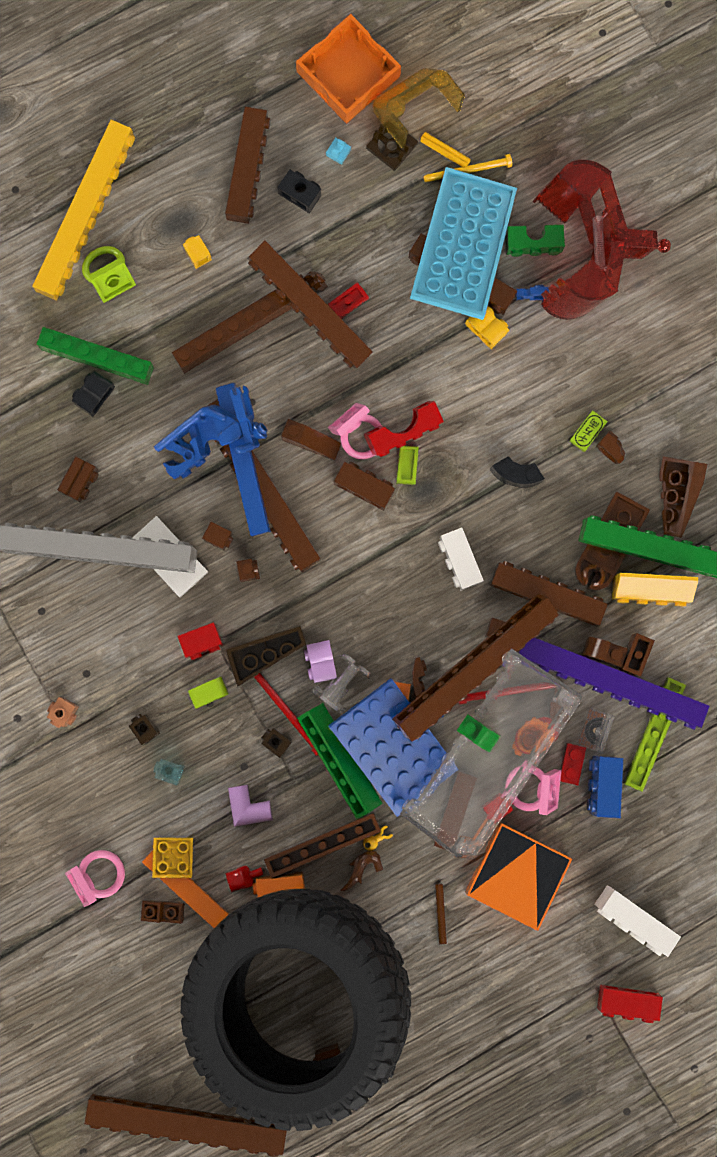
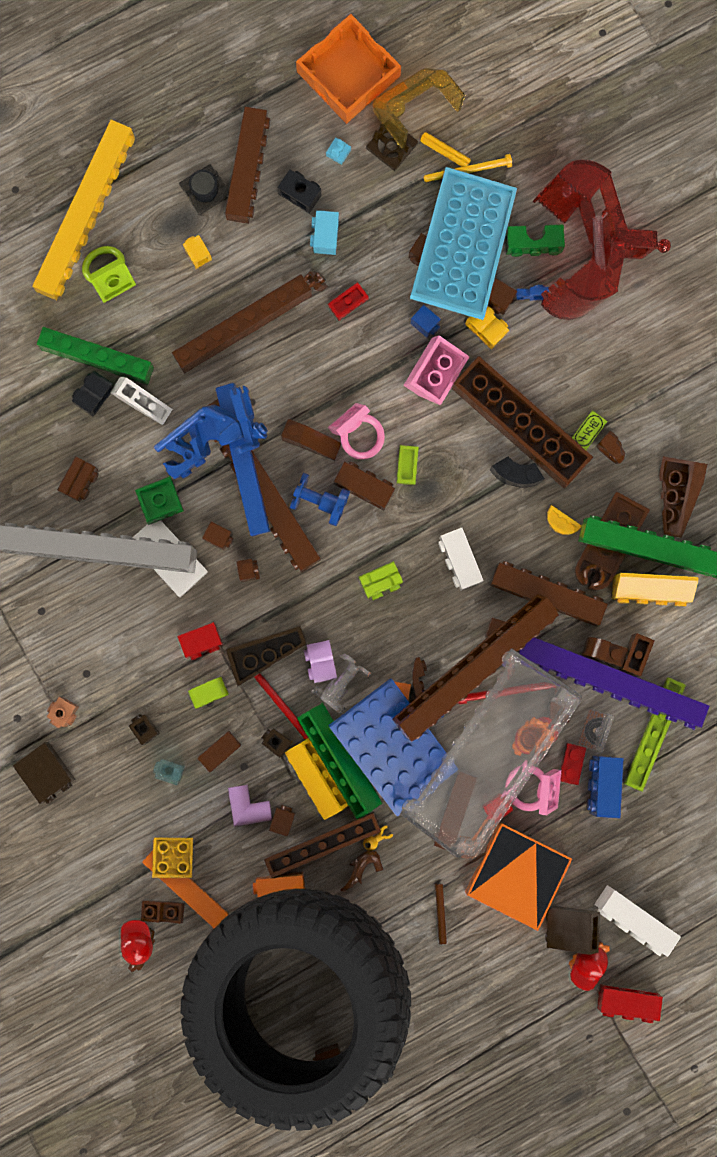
(44, 773): none -> dark brown brick
(83, 884): bright pink tile -> none
(136, 943): none -> red hair
(141, 400): none -> white slope
(159, 500): none -> green tile
(184, 1124): reddish brown brick -> none
(204, 188): none -> piece
(219, 751): none -> reddish brown slope
(242, 878): red piece -> none
(282, 820): none -> reddish brown brick
(309, 304): reddish brown brick -> none
(316, 779): none -> yellow brick
(326, 231): none -> medium azure brick
(327, 502): none -> blue piece
(381, 580): none -> lime brick
(424, 418): red arch -> none
(425, 321): none -> blue brick
(436, 370): none -> bright pink slope
(479, 733): green brick -> none
(521, 422): none -> reddish brown brick
(561, 522): none -> yellow tile
(573, 930): none -> dark brown brick
(588, 969): none -> red hair

